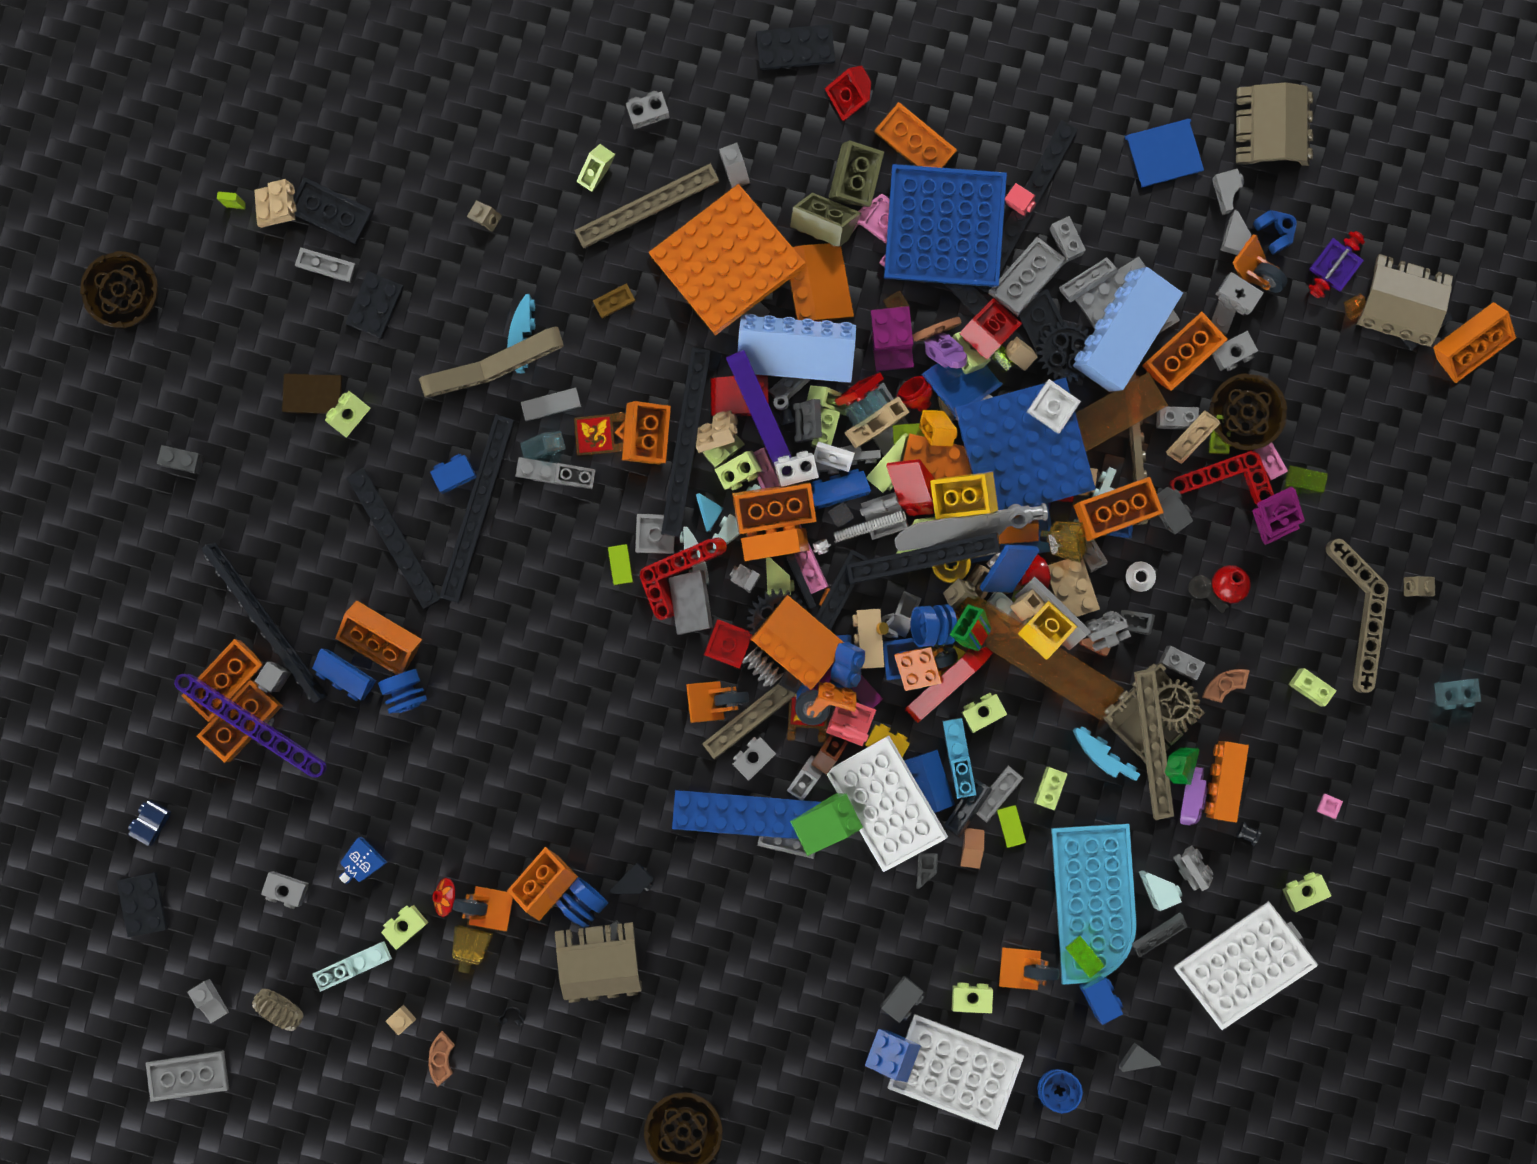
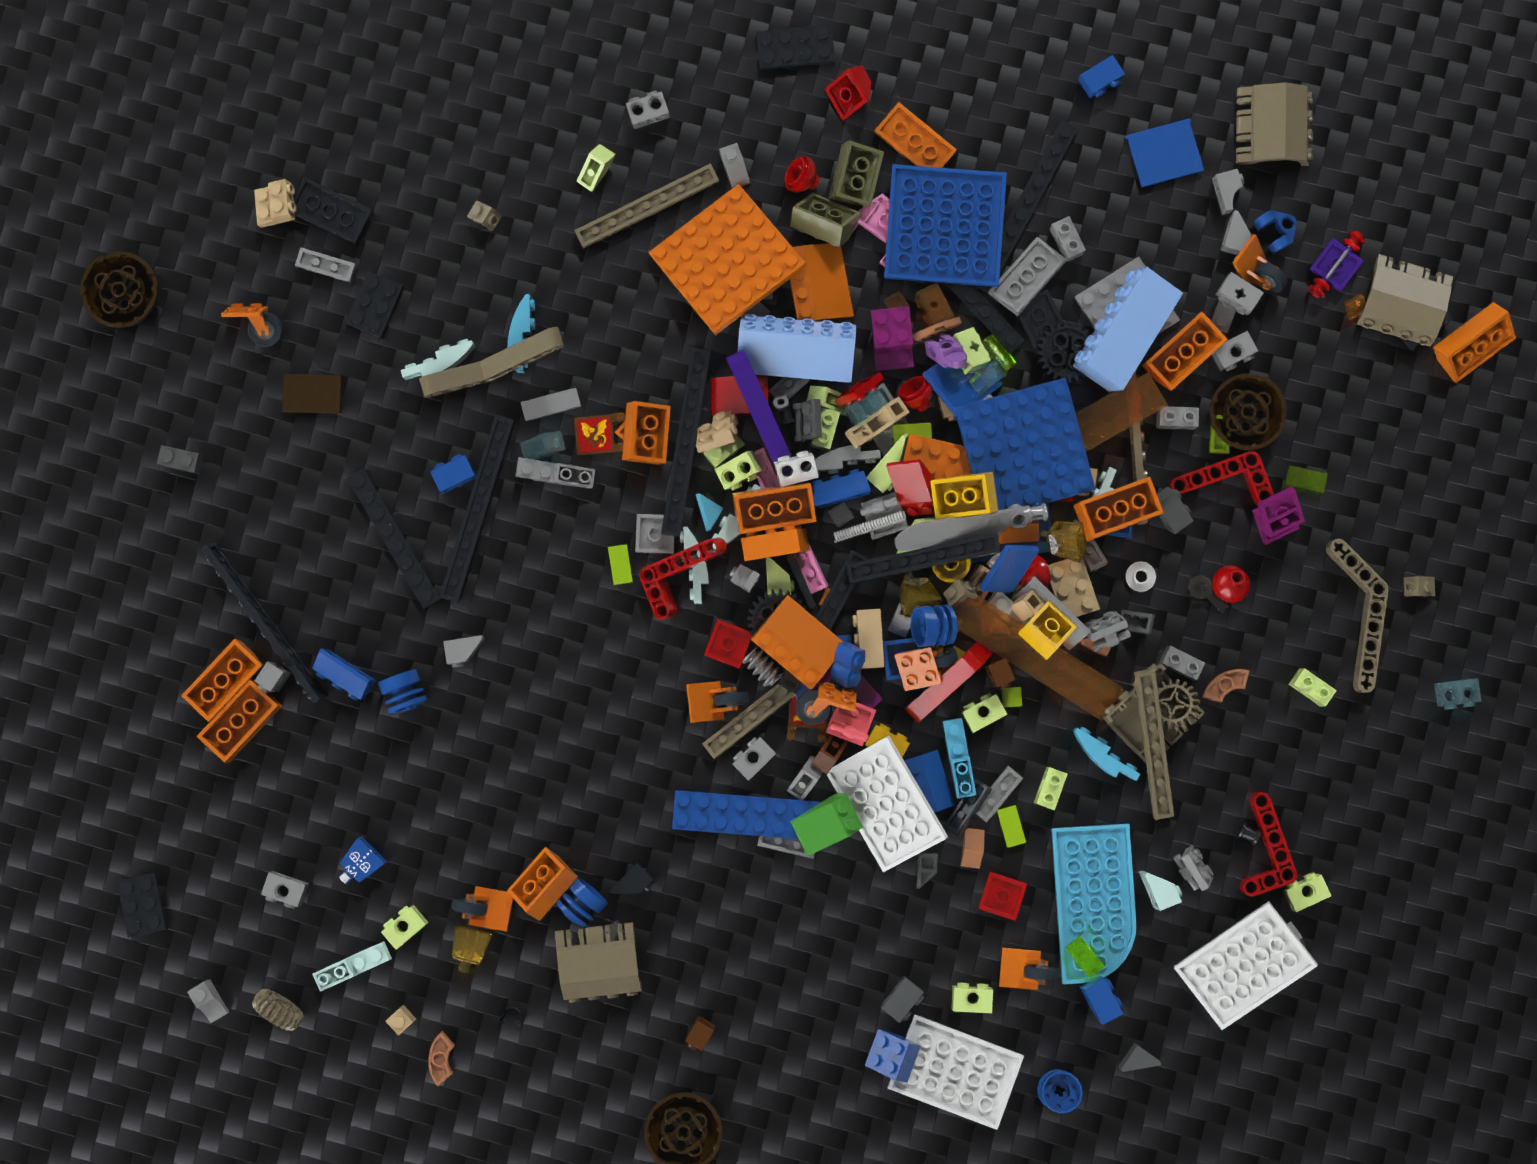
(149, 822): dark blue brick -> none
(187, 1076): light grey tile -> none
(231, 200): lime tile -> none
(241, 724): dark purple beam -> none
(263, 328): none -> plate
(357, 411): yellowish green brick -> none
(378, 638): orange slope -> none
(444, 897): red dish -> none
(447, 358): none -> light aqua slope
(461, 650): none -> light grey slope
(614, 300): pearl gold plate -> none
(690, 602): flat silver tile -> none
(699, 1034): none -> reddish brown brick
(801, 175): none -> red piece
(821, 546): white plate -> none
(833, 456): white plate -> none
(883, 628): piece -> none
(917, 593): none -> clear yellow torso
(933, 305): none -> clear orange brick
(937, 428): light orange brick -> none
(972, 628): green torso -> none
(987, 377): none -> clear light blue slope
(990, 328): red slope -> none
(1000, 674): none -> reddish brown brick
(1002, 896): none -> red plate
(1011, 697): none -> lime tile
(1020, 200): coral brick -> none
(1020, 353): tan brick -> none
(1053, 406): white tile -> none
(1088, 279): light grey tile -> none
(1101, 77): none -> blue brick
(1159, 935): dark grey tile -> none
(1182, 765): green slope -> none
(1193, 437): tan tile -> none
(1194, 799): medium lavender piece -> none
(1226, 781): orange brick -> none
(1271, 461): bright pink plate -> none
(1272, 849): none -> red beam
(1329, 806): bright pink tile -> none

